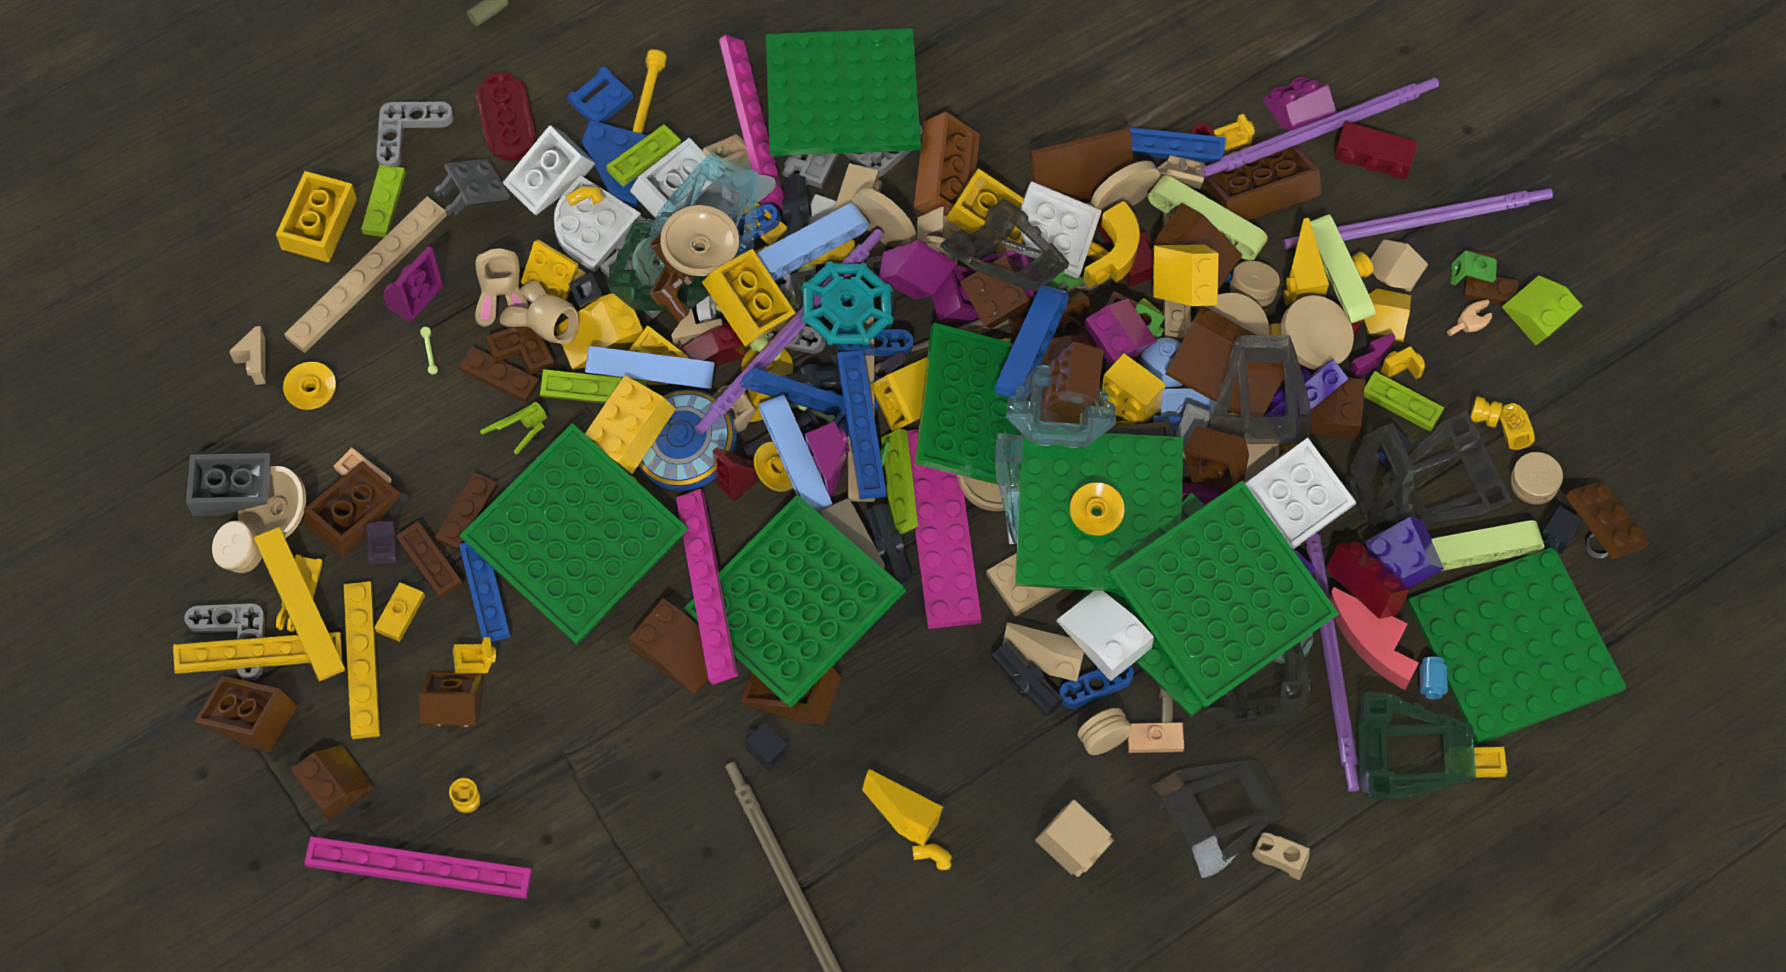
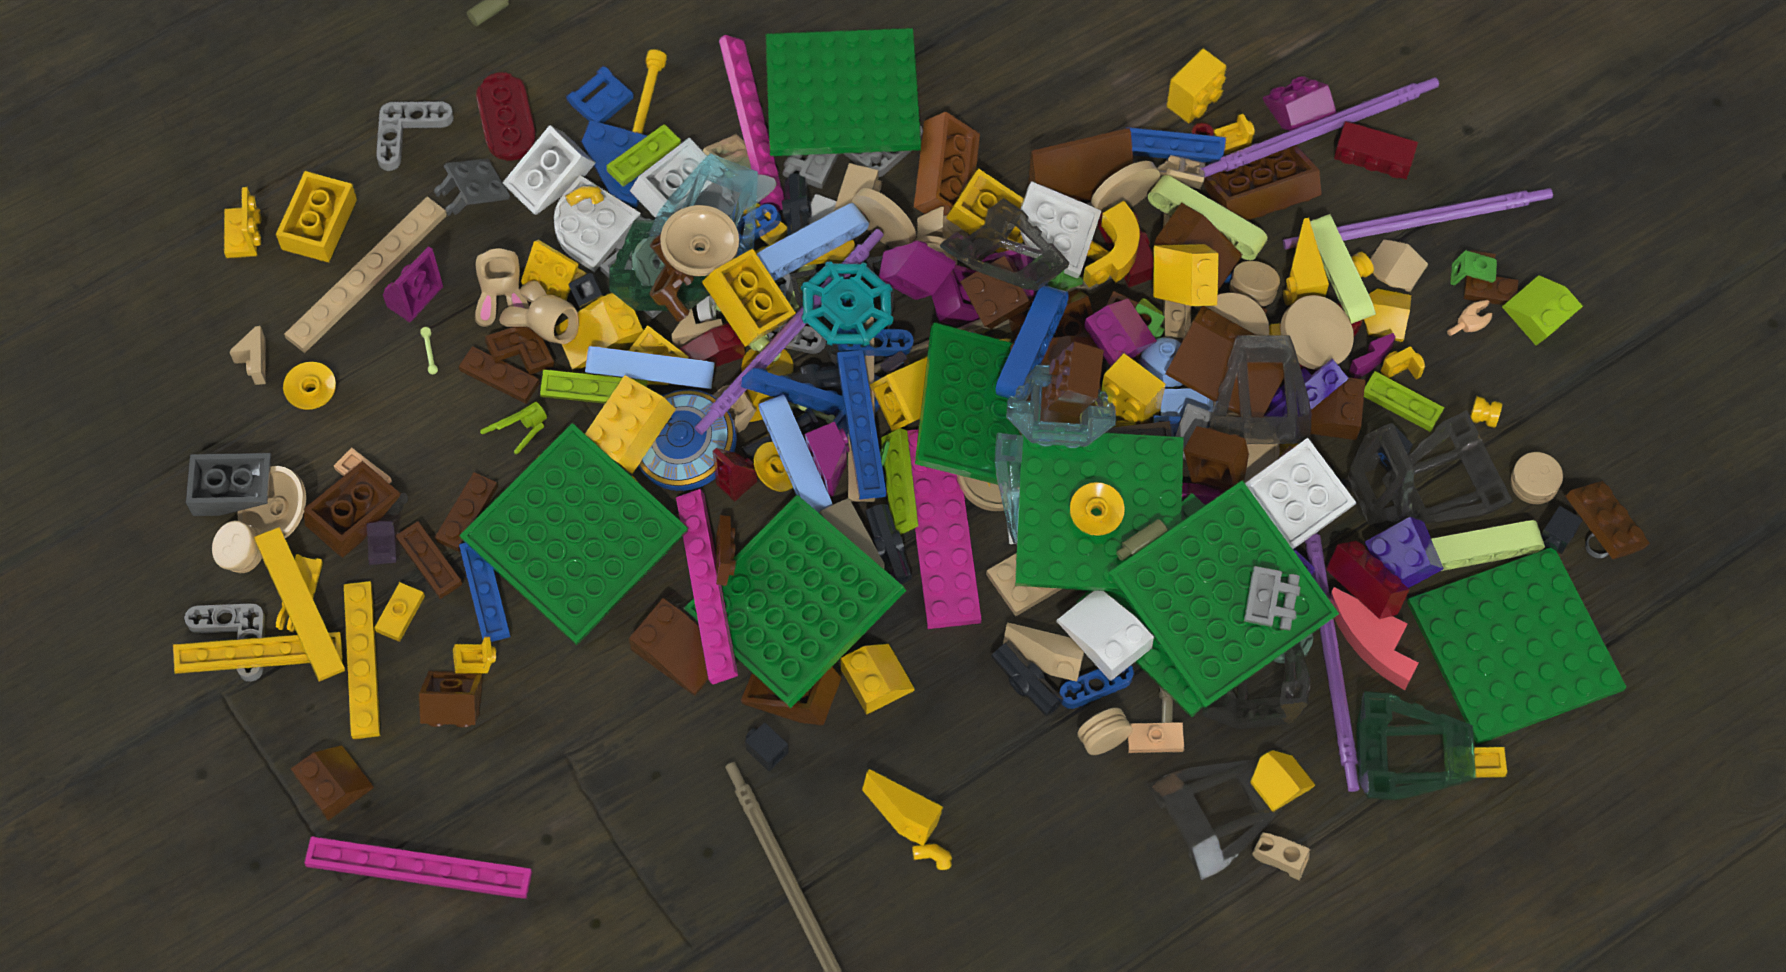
(241, 228): none -> yellow bracket
(247, 713): reddish brown slope -> none
(383, 201): lime plate -> none
(461, 790): yellow wheel -> none
(724, 550): none -> reddish brown plate
(875, 676): none -> yellow slope
(1074, 839): tan piece -> none
(1141, 539): none -> olive cylinder
(1196, 86): none -> yellow brick
(1263, 598): none -> light grey plate
(1280, 779): none -> yellow slope
(1433, 677): dark azure brick -> none
(1516, 427): yellow rock -> none

